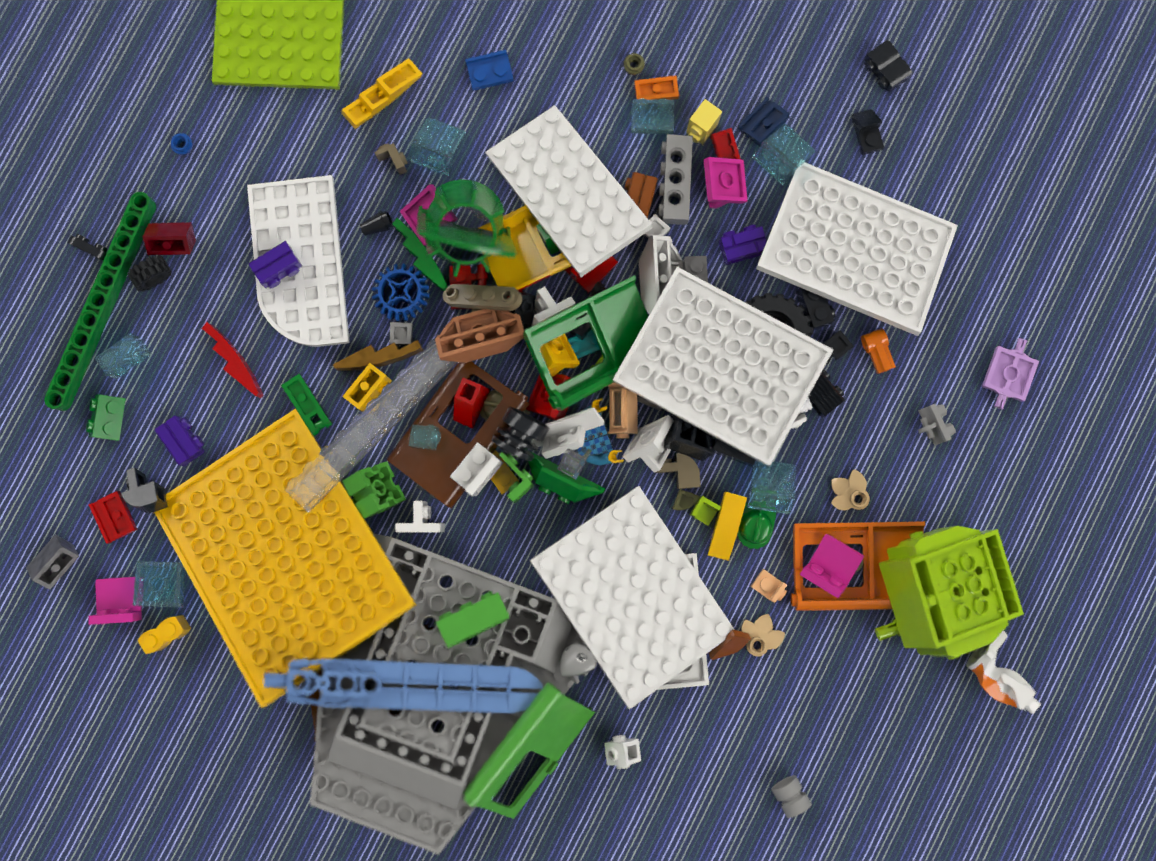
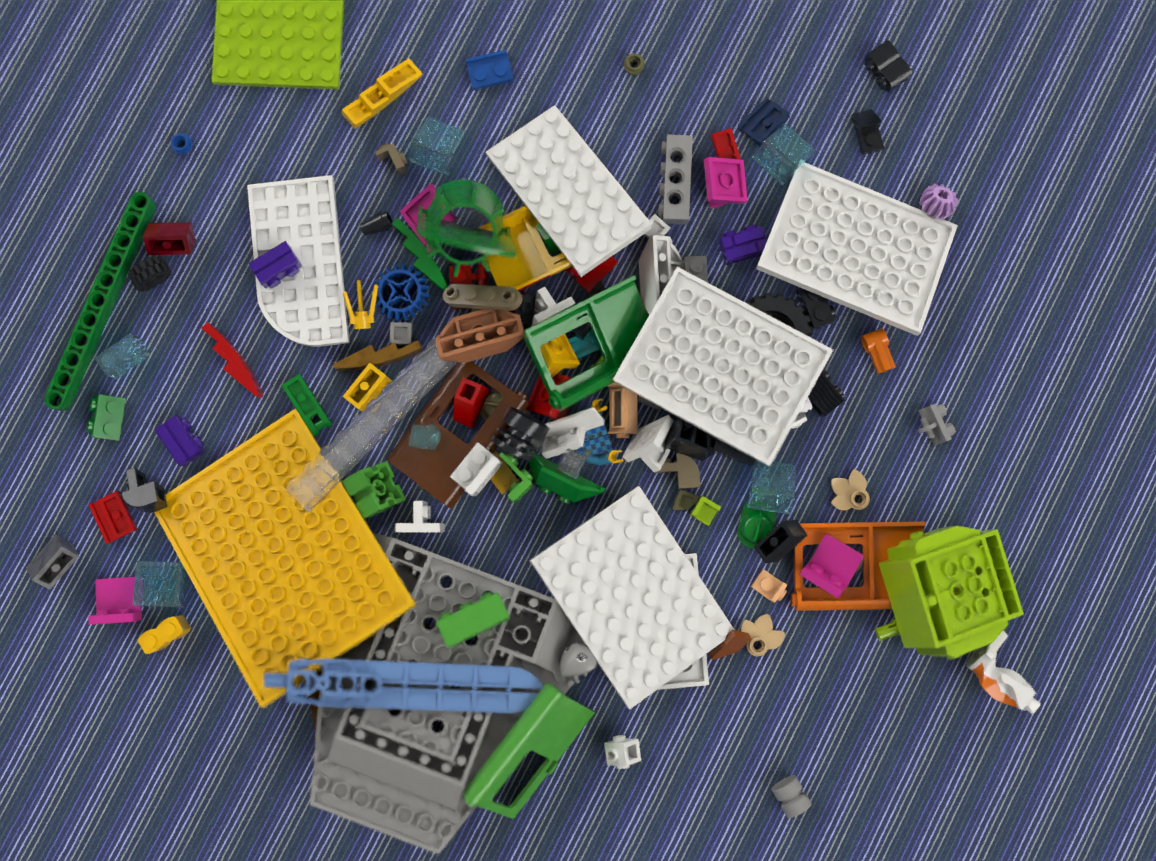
(82, 243): black plate -> none
(361, 319): none -> yellow plant
(641, 190): dark orange brick -> none
(652, 116): clear light blue bracket -> none
(657, 88): orange plate -> none
(703, 122): light yellow brick -> none
(727, 525): yellow slope -> none
(780, 541): none -> black brick
(839, 344): black plate -> none
(938, 201): none -> lavender gear
(1010, 373): lavender plate -> none

